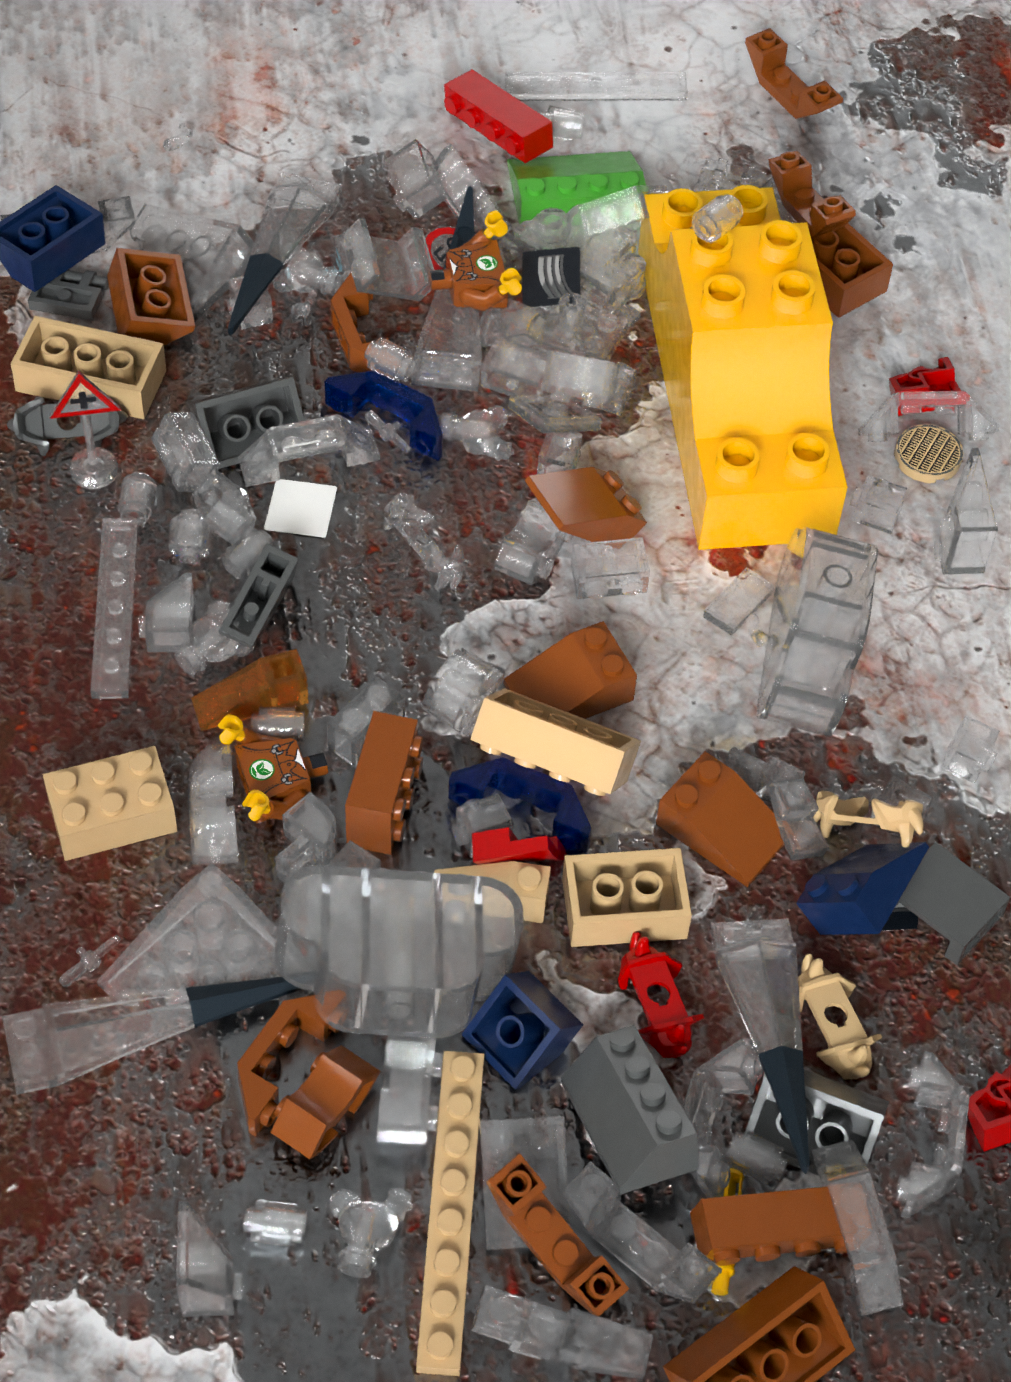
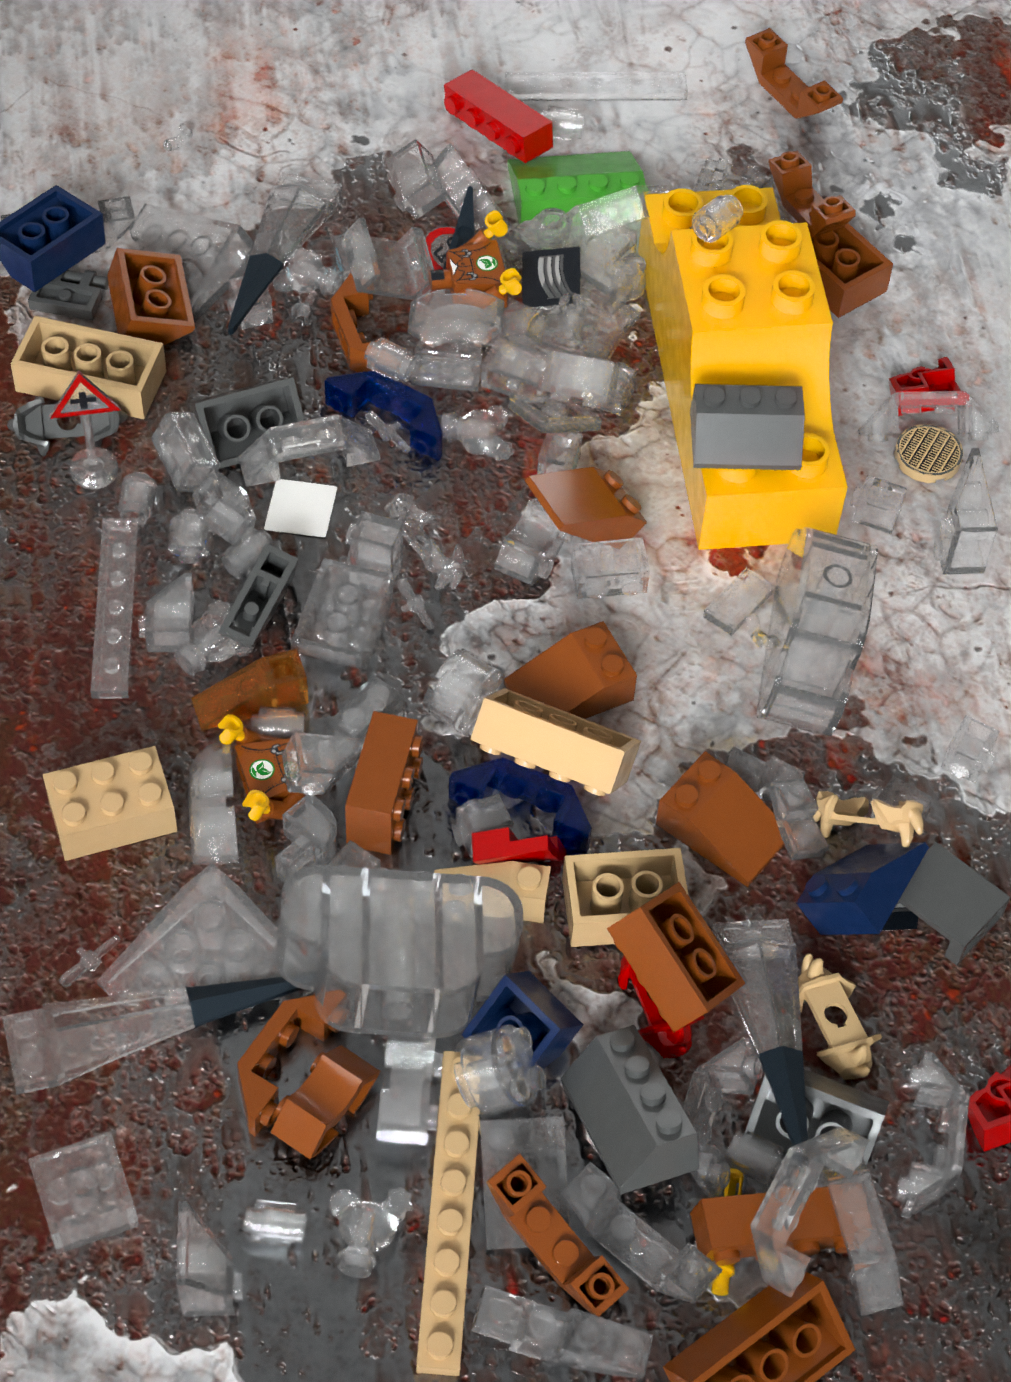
(83, 1192): none -> clear brick
(318, 761): none -> clear slope
(344, 614): none -> clear brick
(376, 544): none -> clear brick
(414, 603): none -> clear piece
(456, 317): none -> clear brick
(498, 1070): none -> clear brick
(676, 957): none -> dark orange brick
(747, 427): none -> slope
(786, 1197): none -> clear slope

